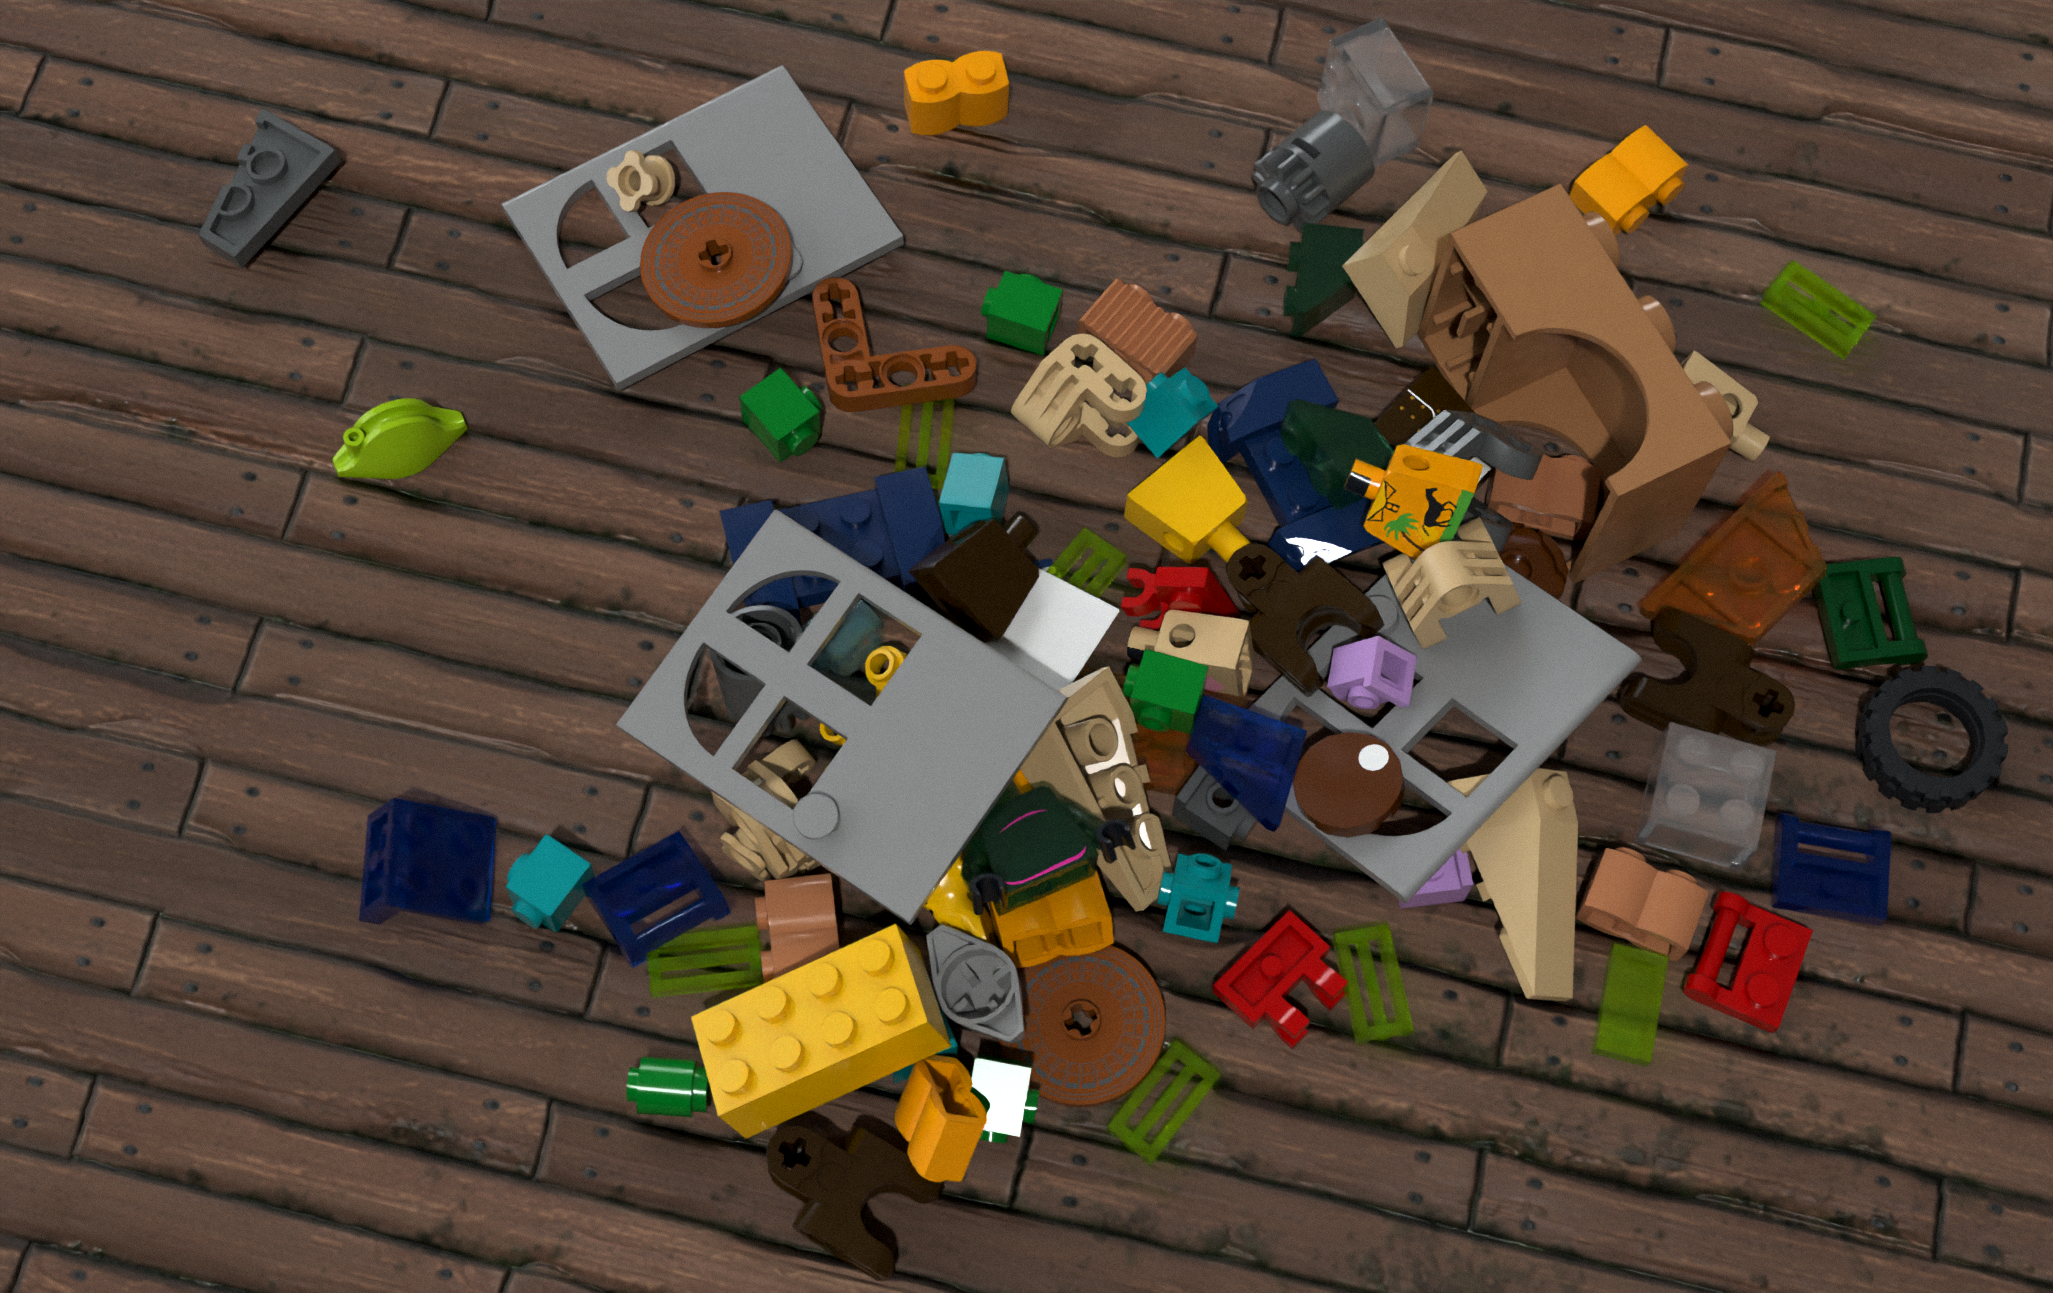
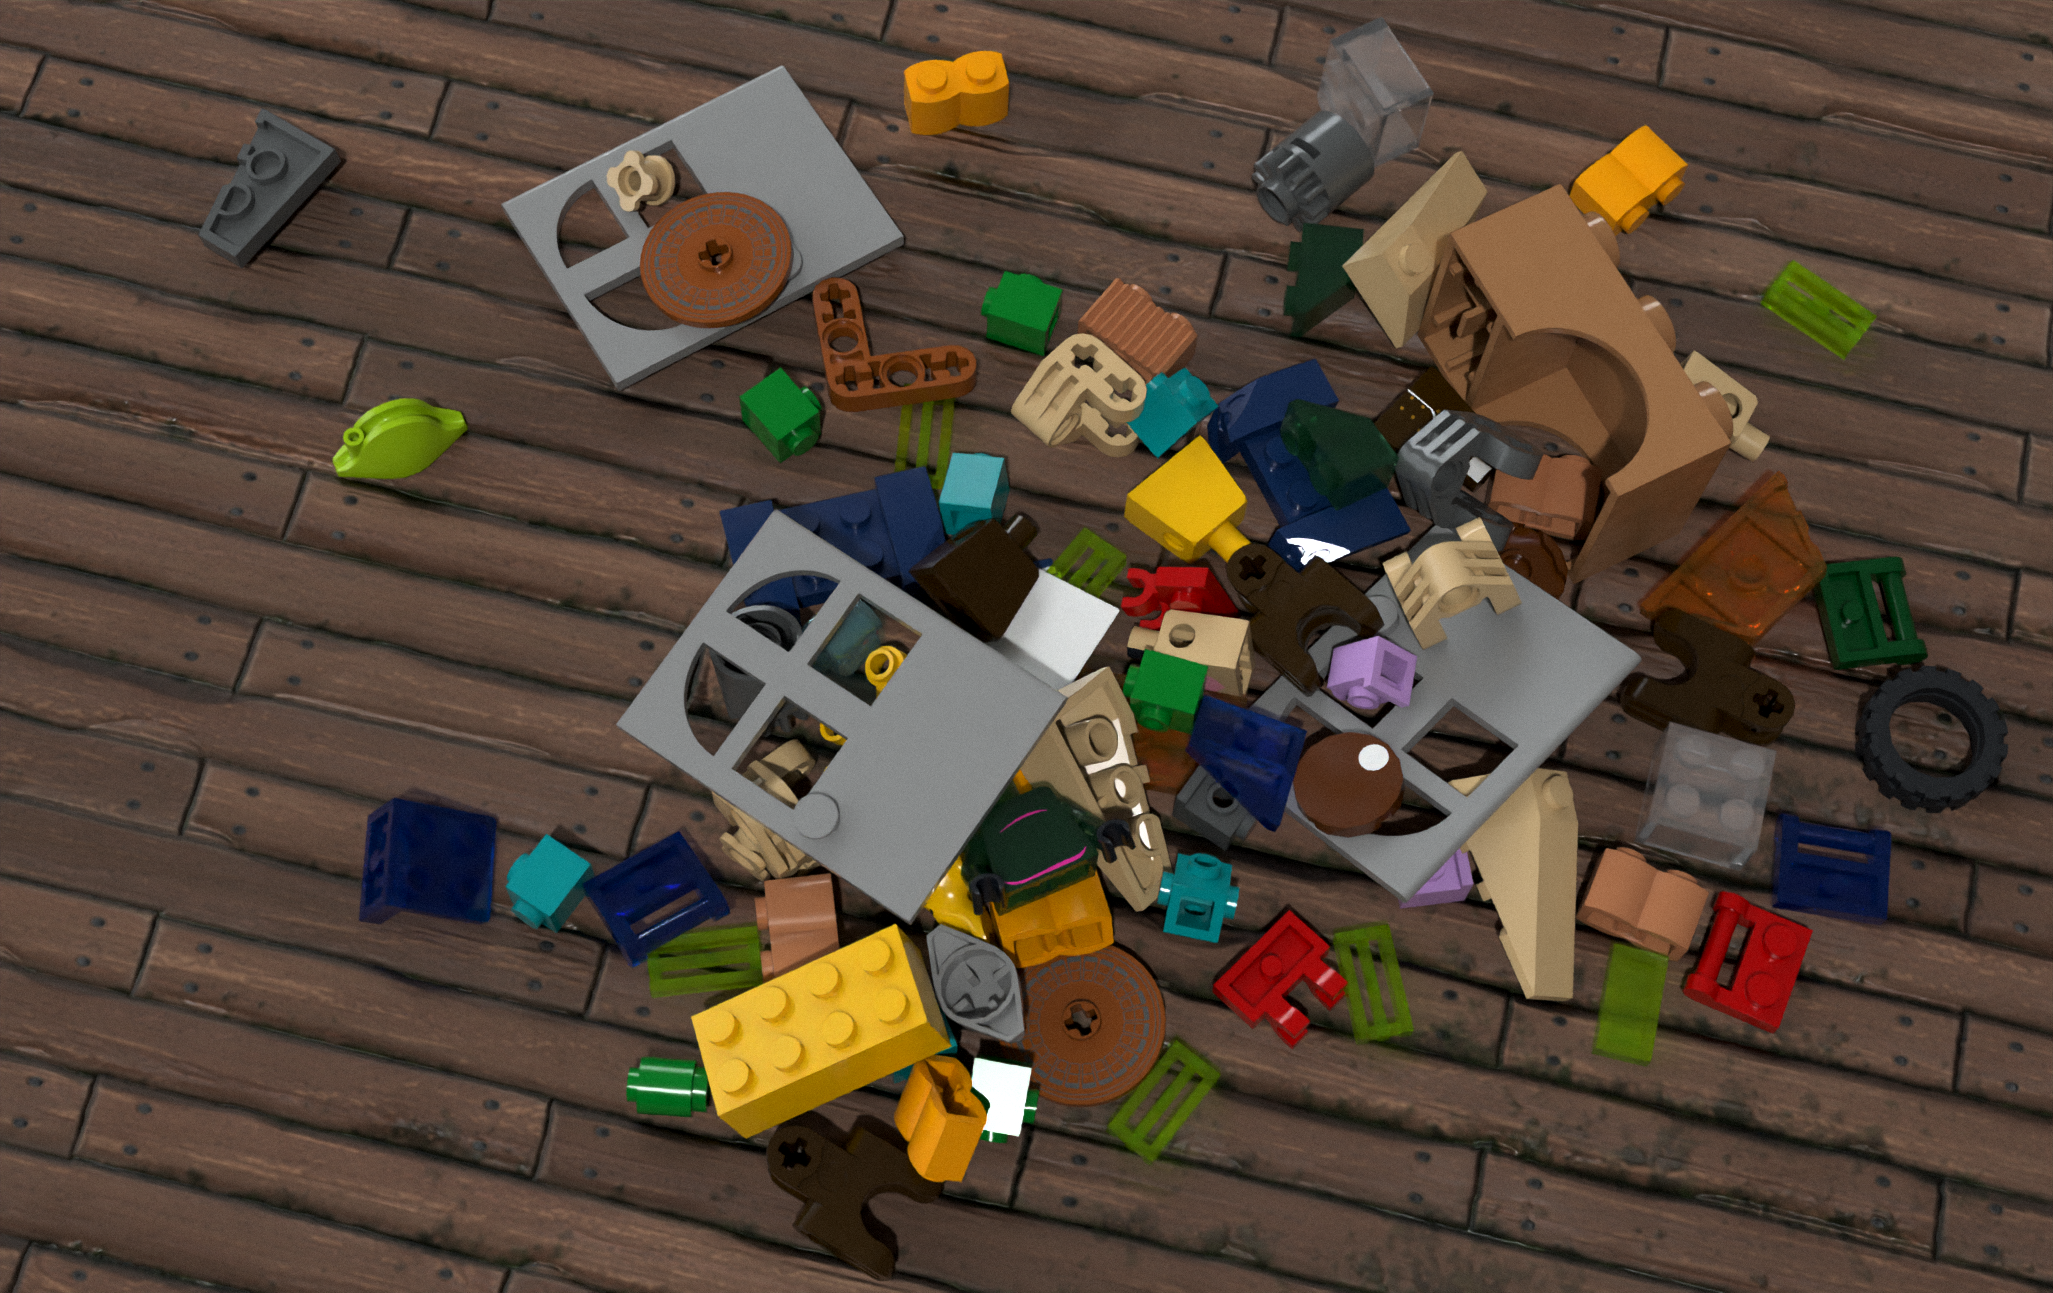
(1416, 498): light orange torso -> none

